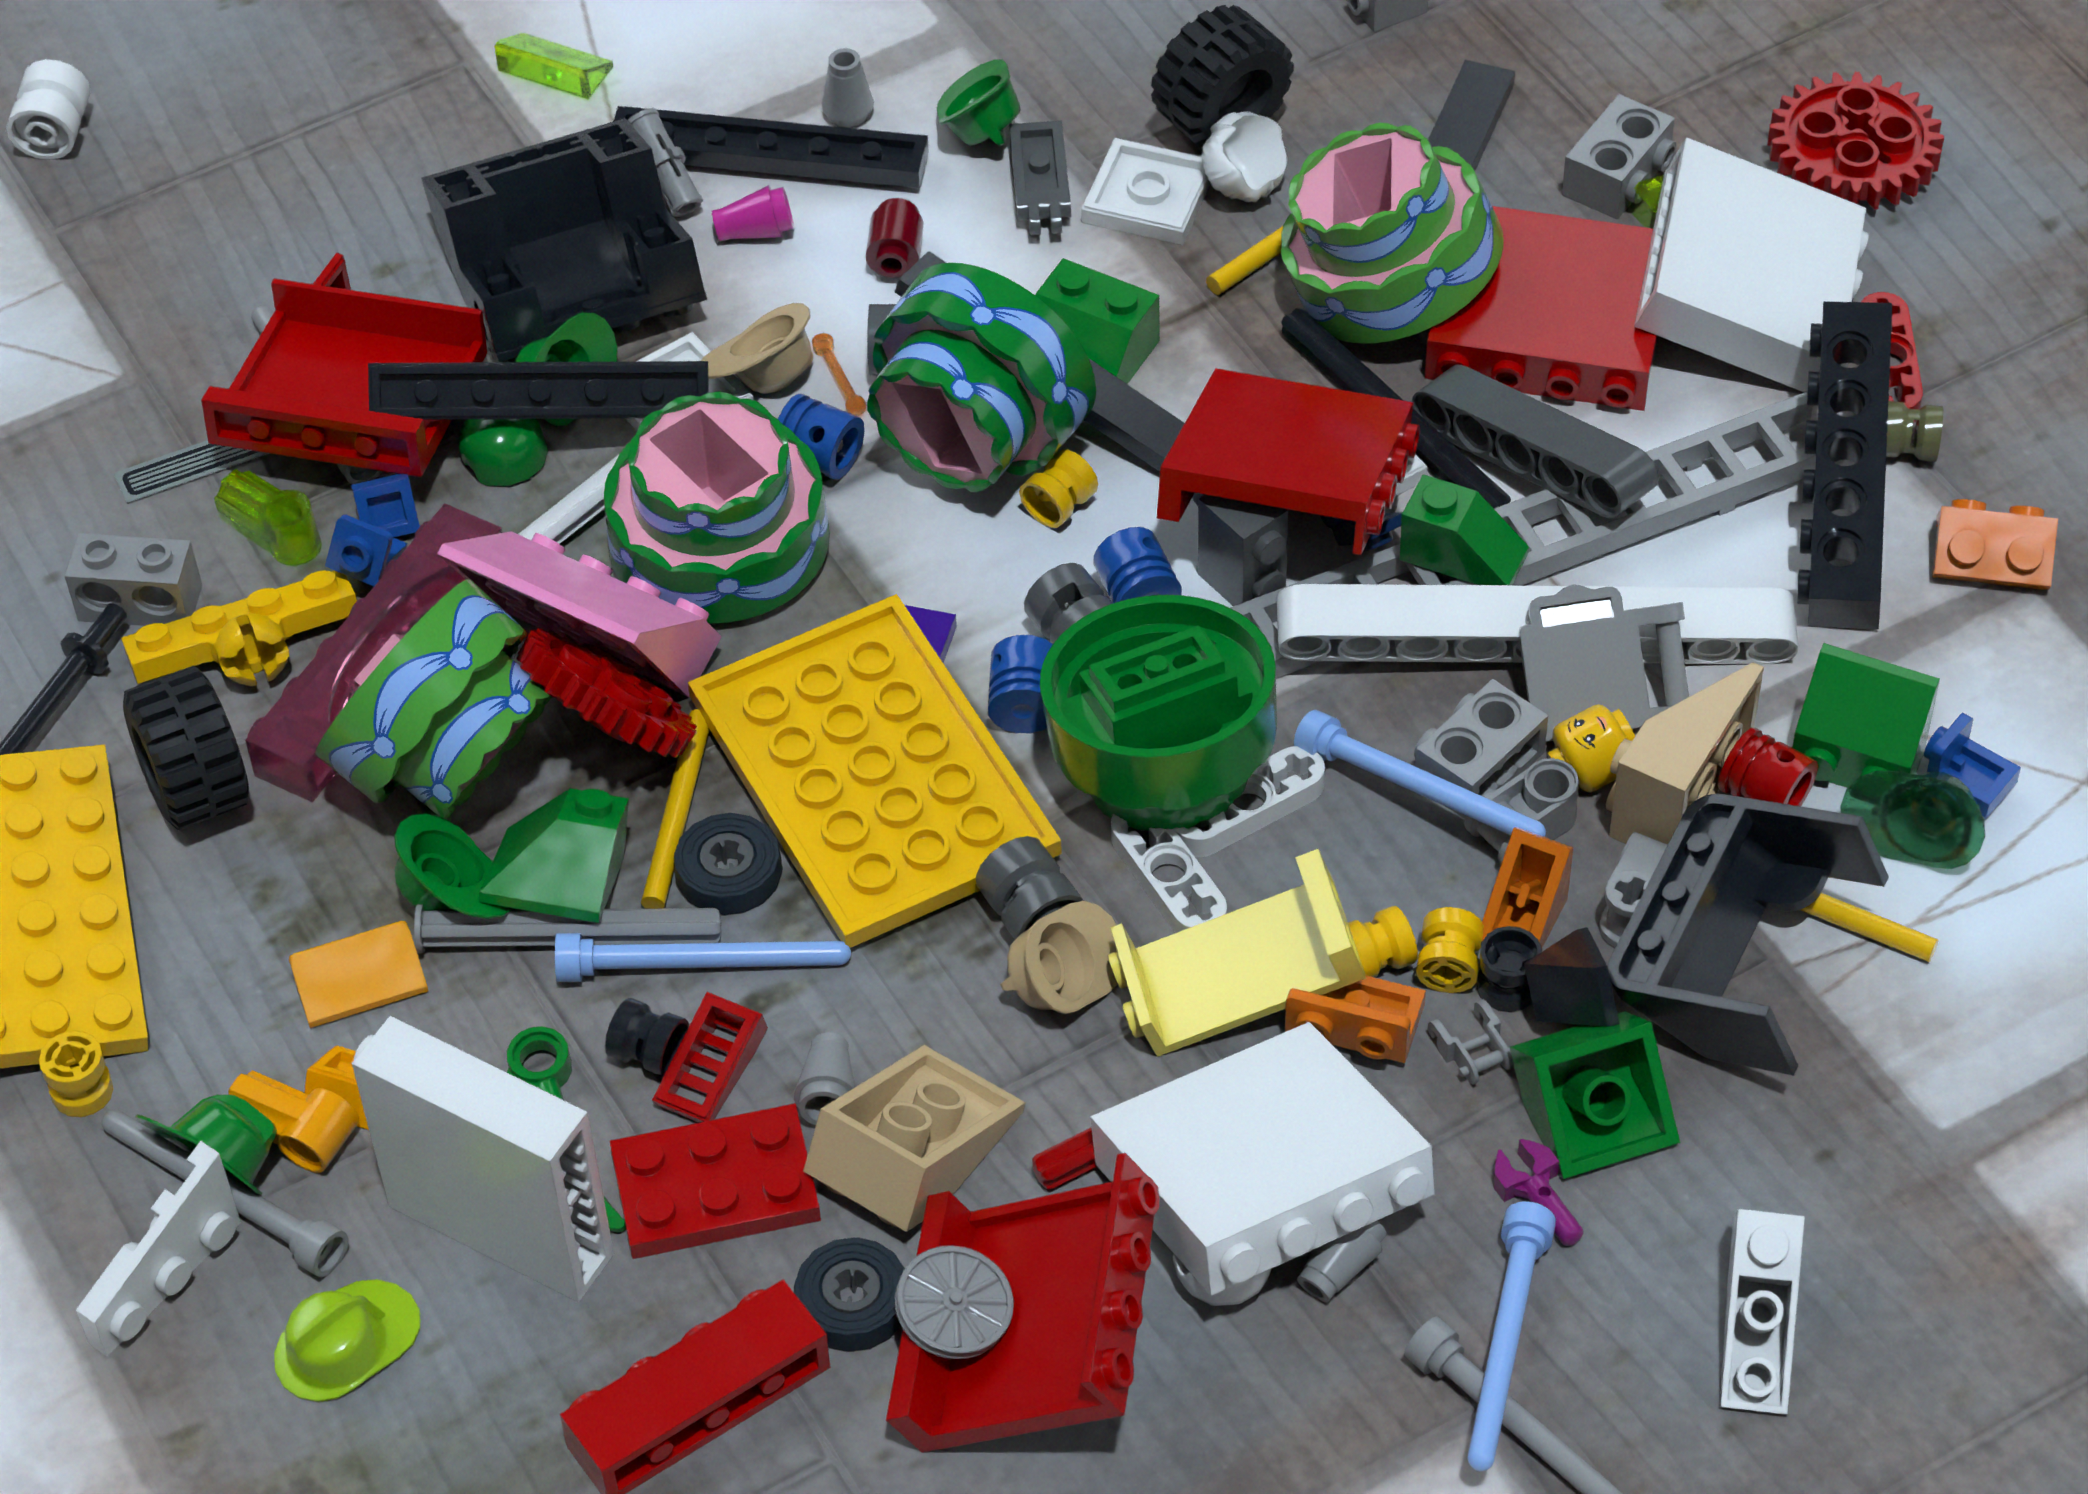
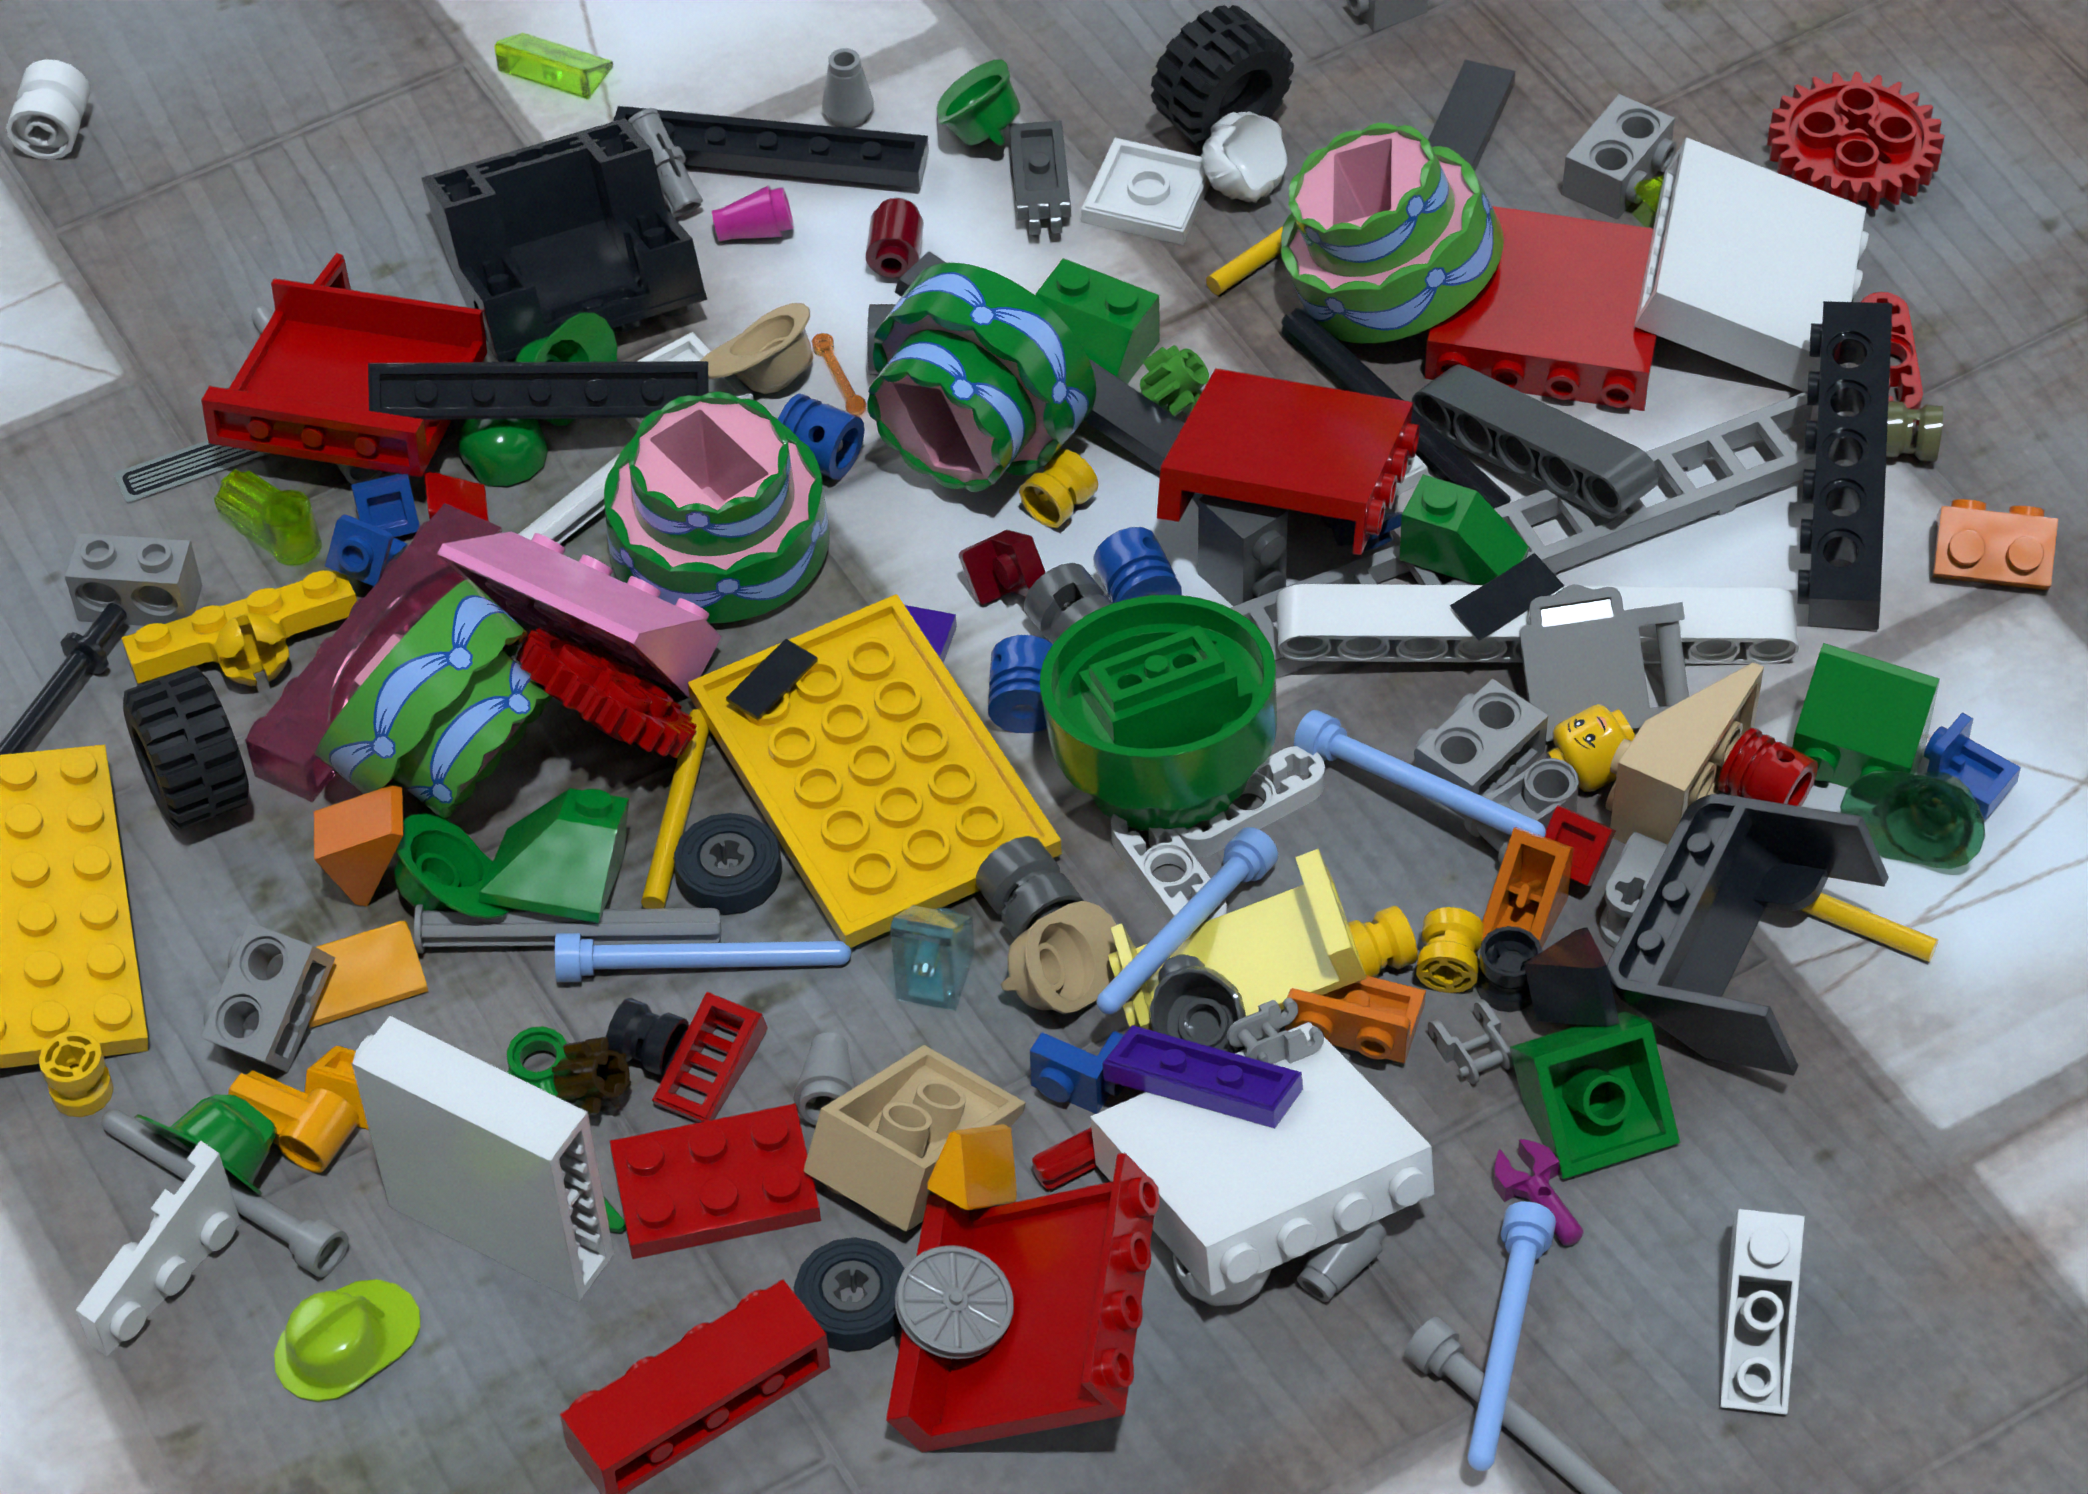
(282, 1002): none -> light grey brick
(359, 840): none -> orange slope
(457, 493): none -> red slope
(592, 1075): none -> dark brown gear
(771, 679): none -> black window
(931, 955): none -> clear light blue slope
(976, 1168): none -> light orange slope
(1001, 565): none -> dark red bracket
(1071, 1073): none -> blue bracket
(1174, 379): none -> bright green gear
(1195, 1003): none -> dark grey hair
(1203, 1076): none -> dark purple tile
(1245, 859): none -> light blue piece
(1277, 1045): none -> light grey piece
(1506, 596): none -> black sticker
(1586, 836): none -> red tile

